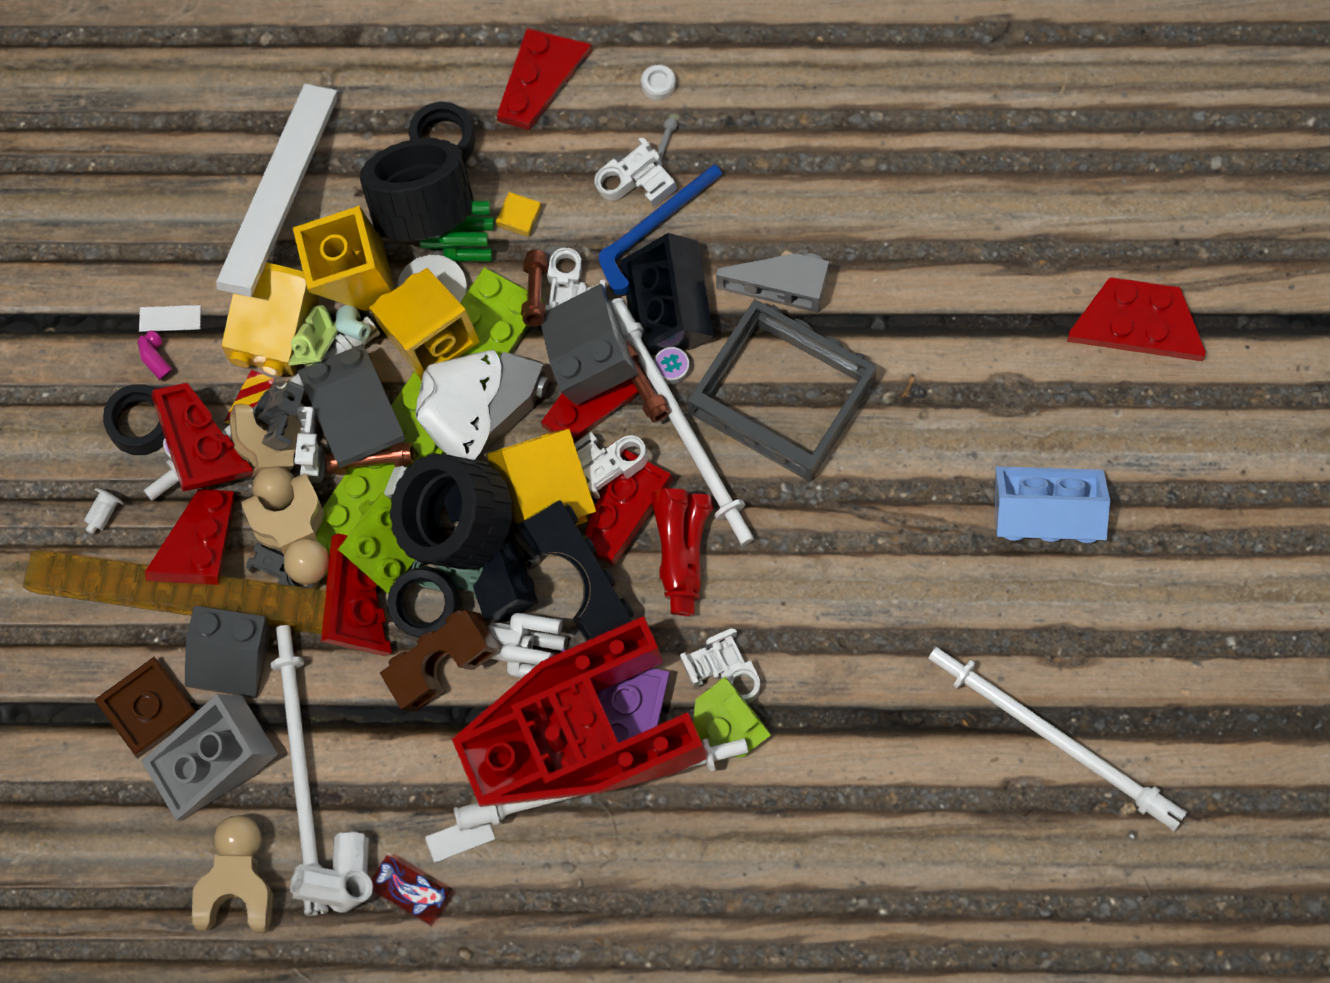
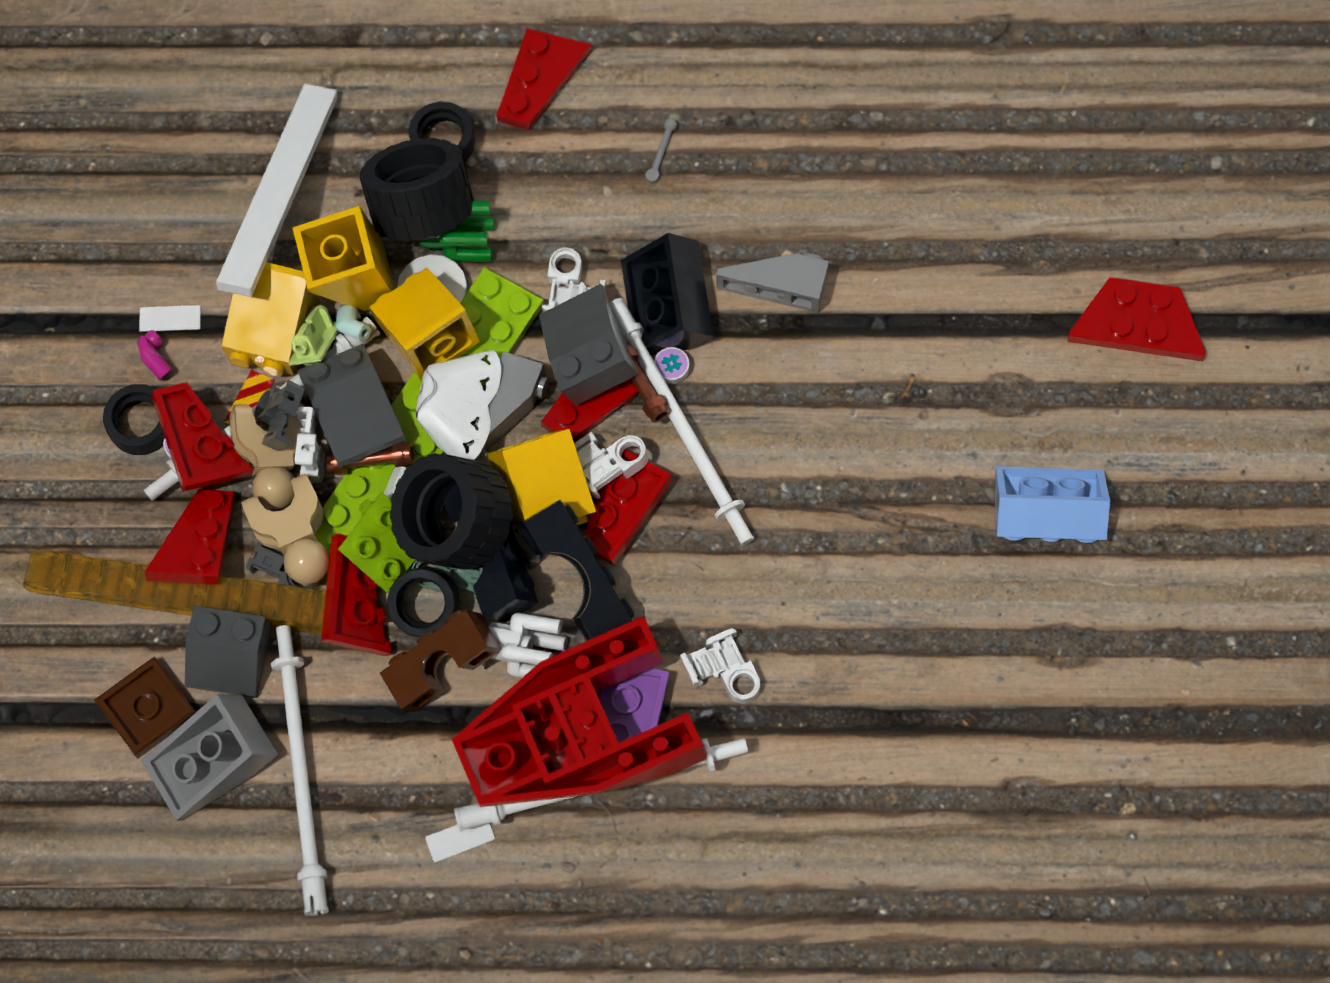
(101, 510): white piece -> none
(234, 876): tan piece -> none
(328, 885): white piece -> none
(409, 890): tile -> none
(518, 214): yellow tile -> none
(533, 309): copper bar -> none
(610, 255): blue piece -> none
(642, 170): white piece -> none
(658, 82): white tile -> none
(680, 529): red piece -> none
(726, 717): lime plate -> none
(755, 436): dark grey window -> none
(1146, 798): white bar -> none

